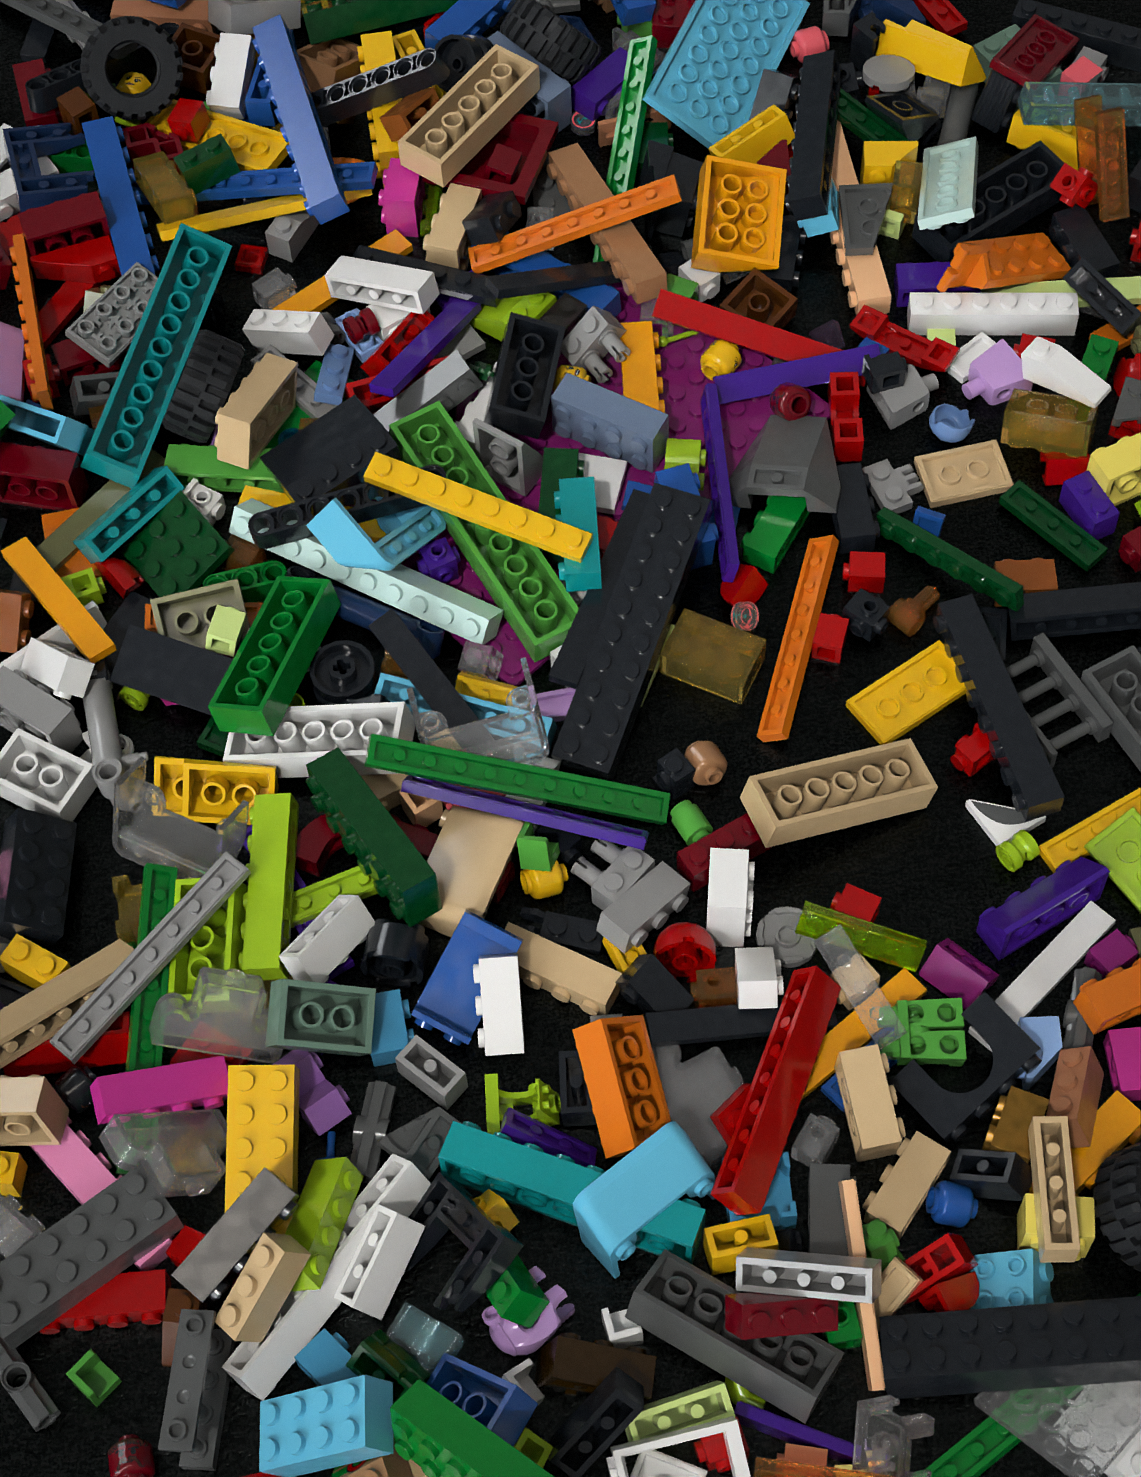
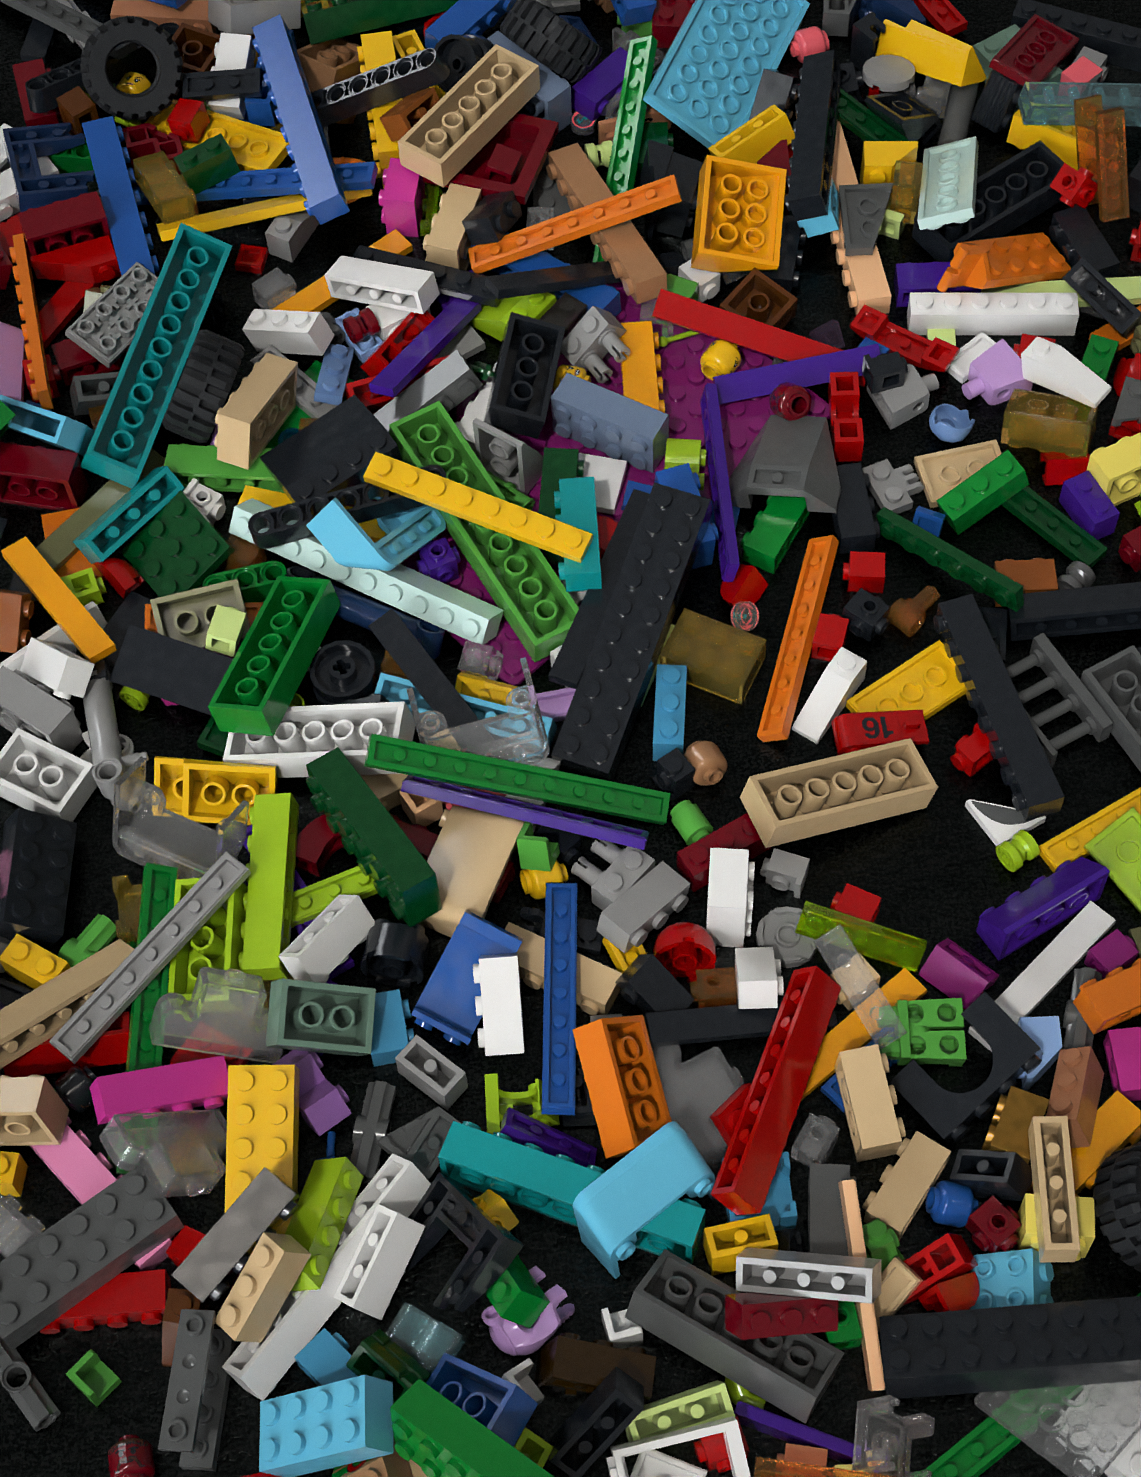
(93, 939): none -> bright green piece
(222, 84): none -> black plate
(512, 494): none -> bright green pin
(559, 999): none -> blue tile
(604, 151): none -> yellowish green wheel
(669, 709): none -> dark azure brick
(786, 871): none -> light grey brick
(830, 694): none -> white slope
(872, 729): none -> red door
(983, 492): none -> green brick
(994, 1226): none -> dark red brick
(1077, 576): none -> flat silver wheel

